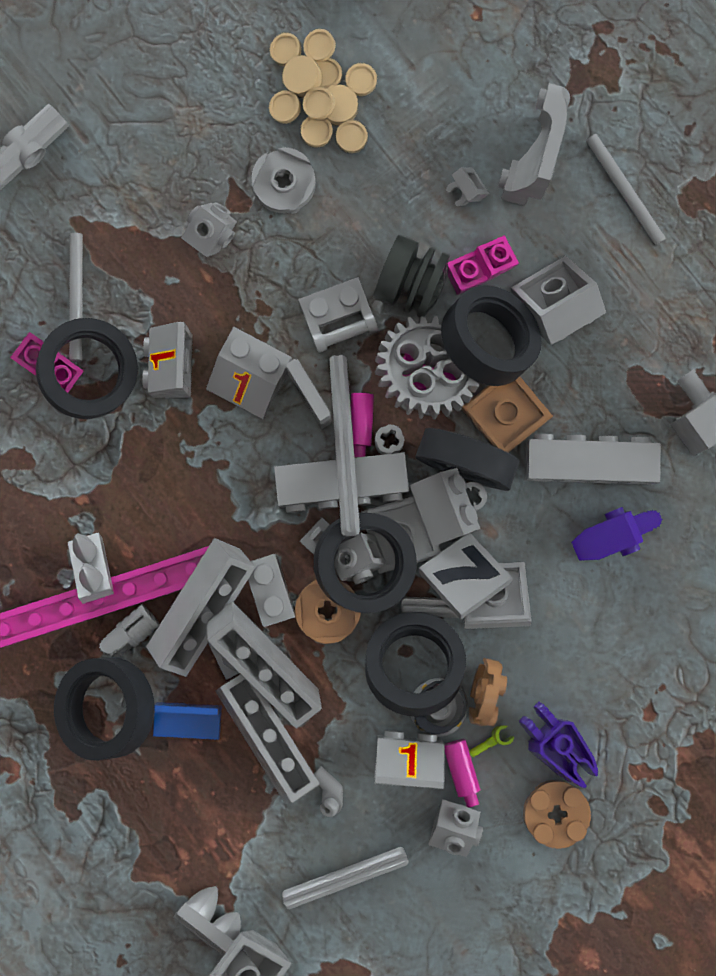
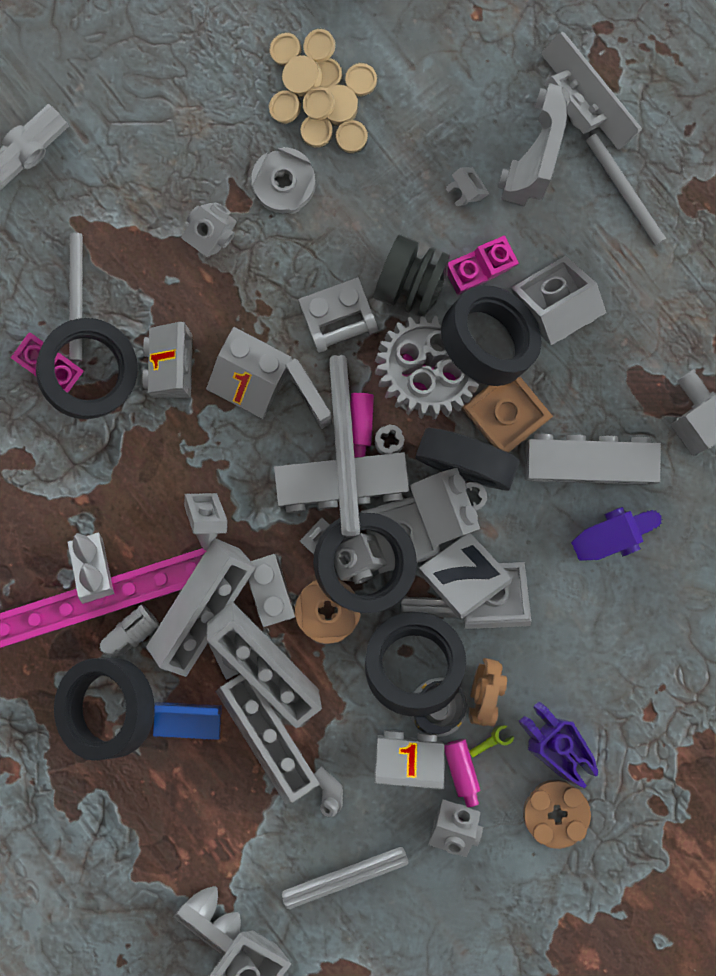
(205, 516): none -> light grey tile
(591, 100): none -> light grey bracket

